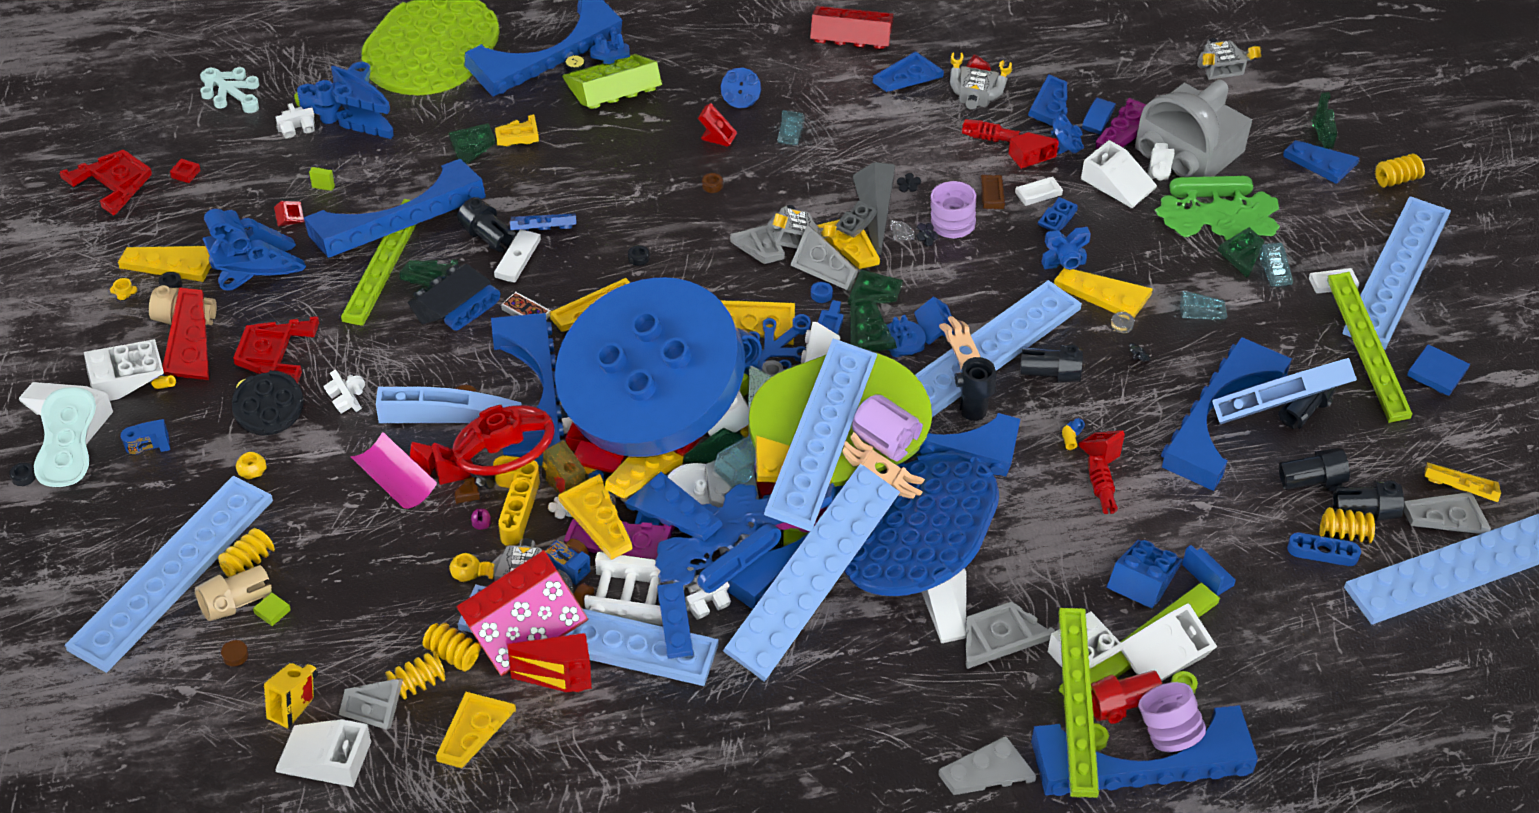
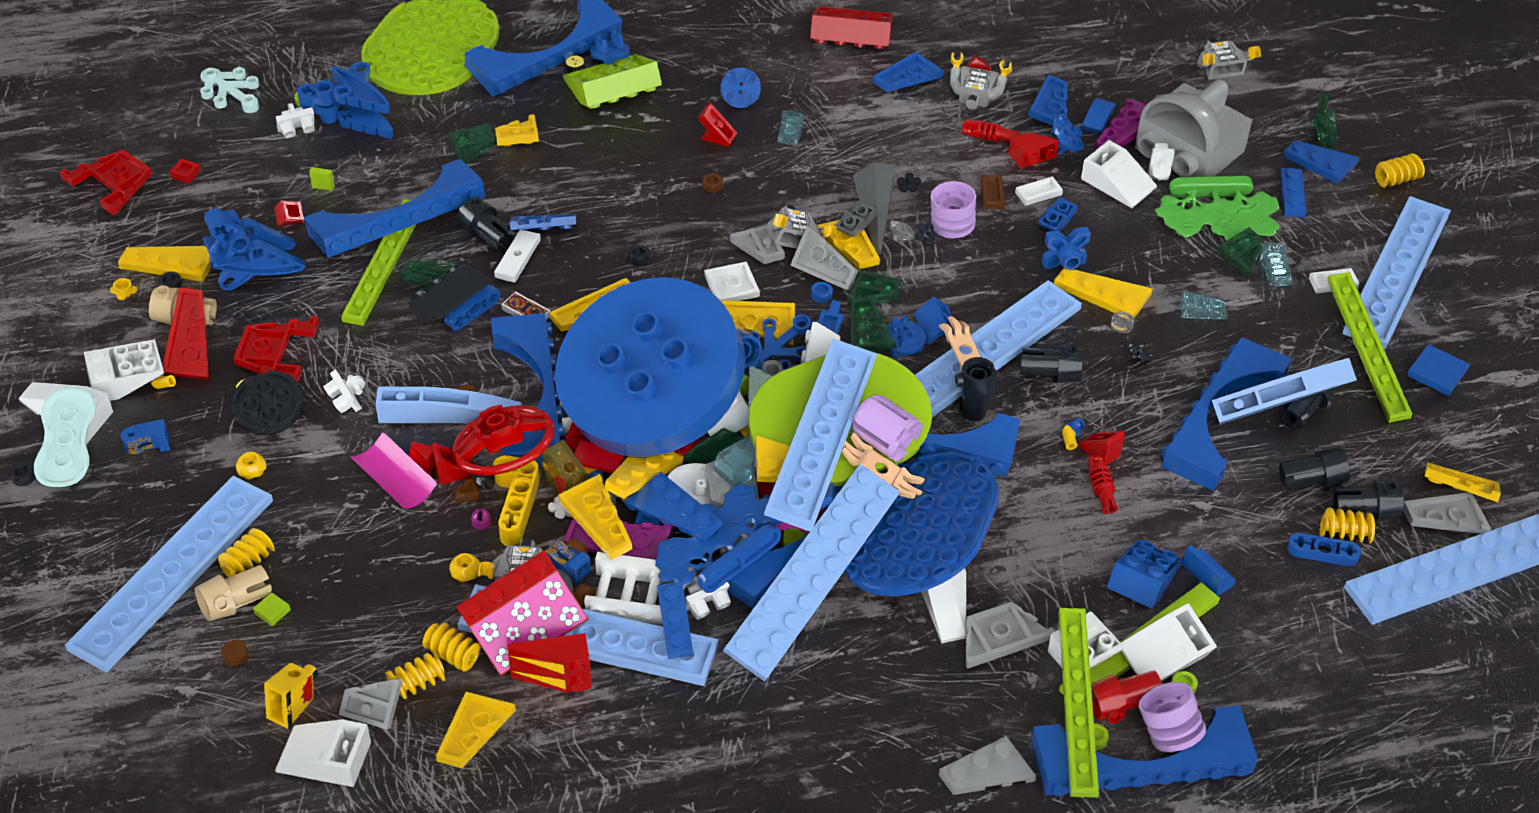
(732, 282): none -> white plate
(1292, 192): none -> blue plate

